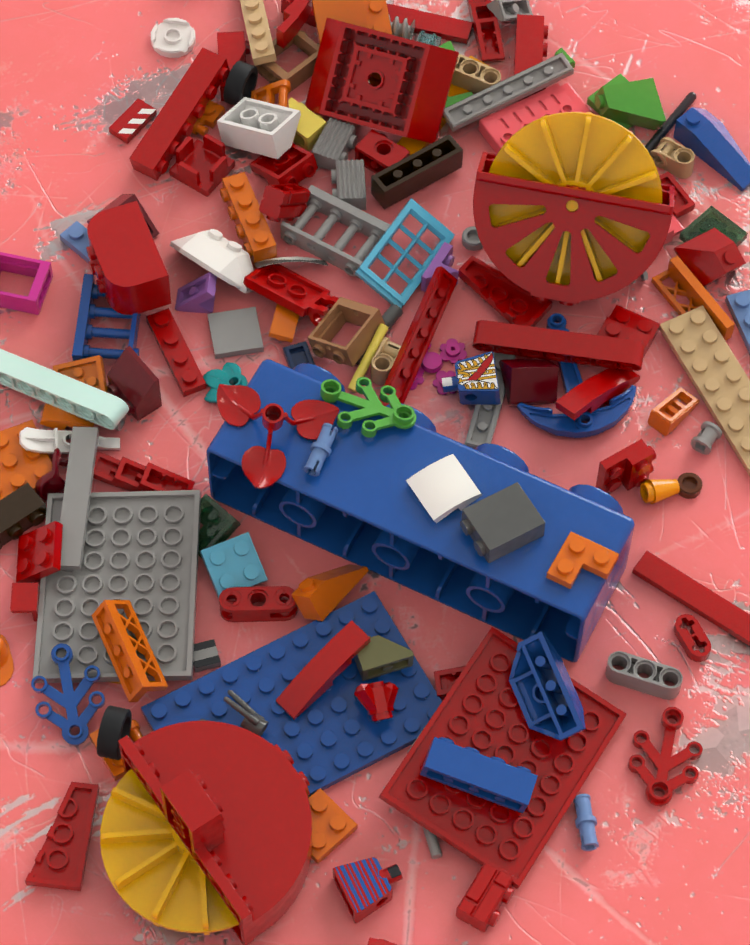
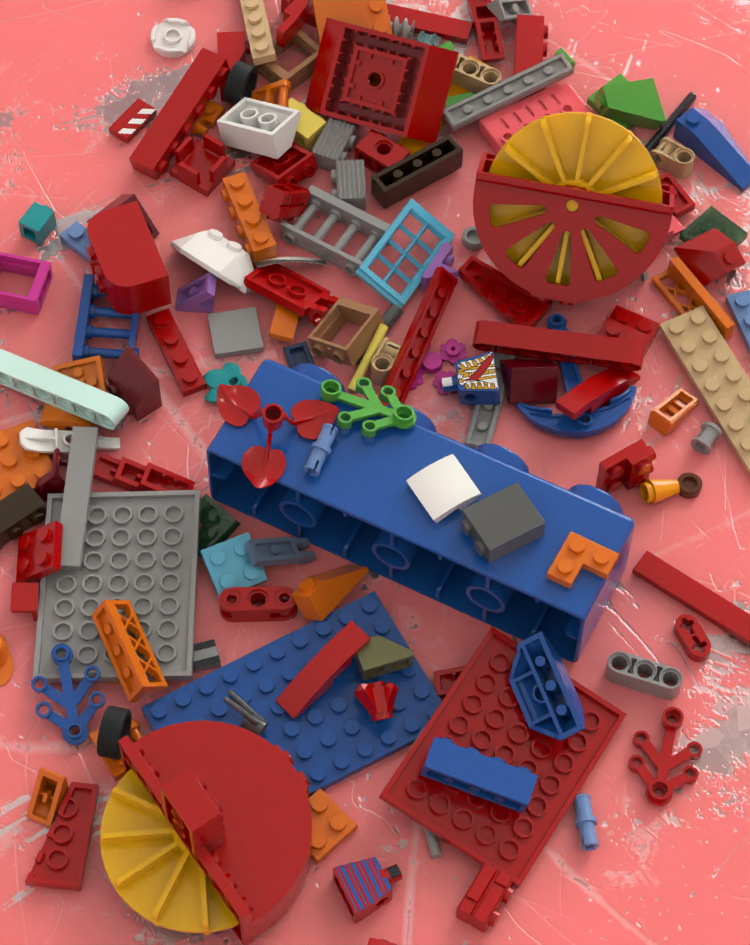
(37, 223): none -> teal brick
(47, 797): none -> orange slope
(279, 551): none -> sand blue hinge

